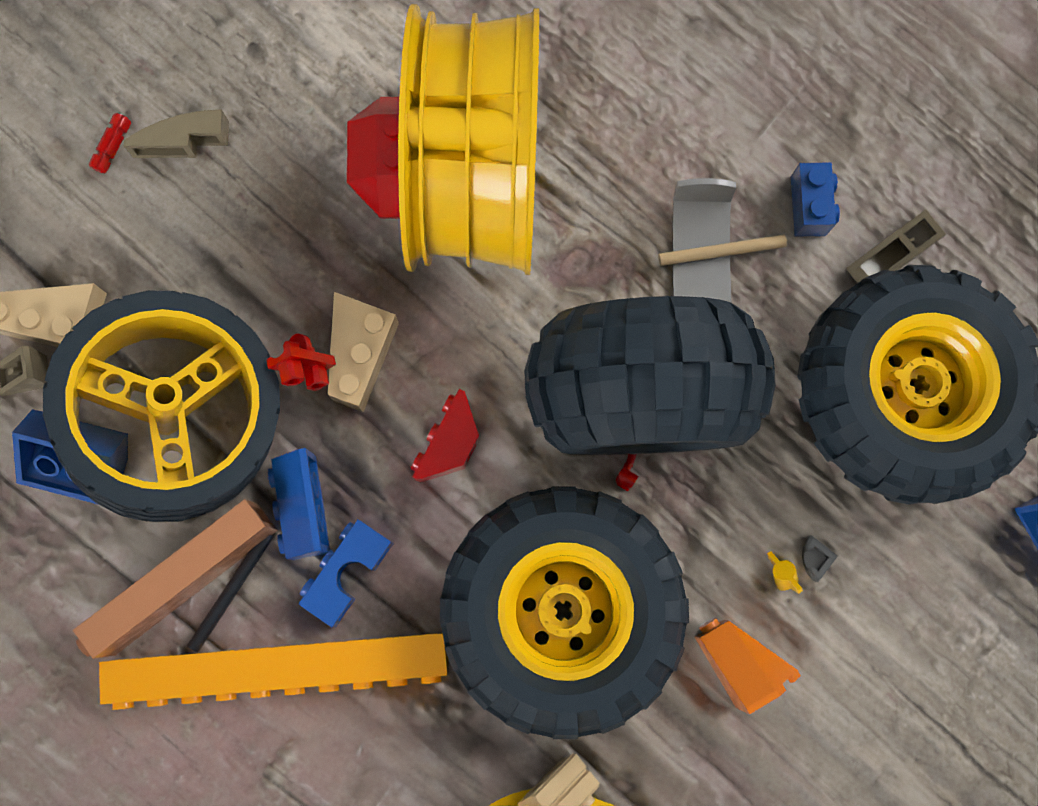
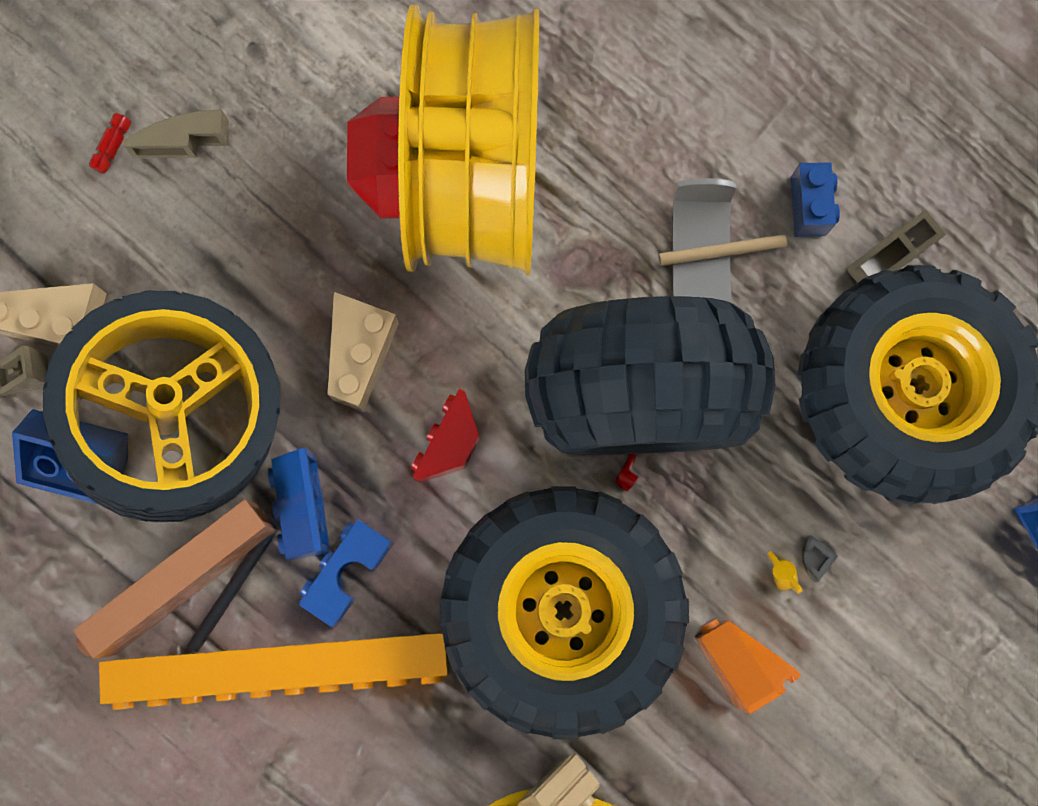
(302, 361): red hips -> none

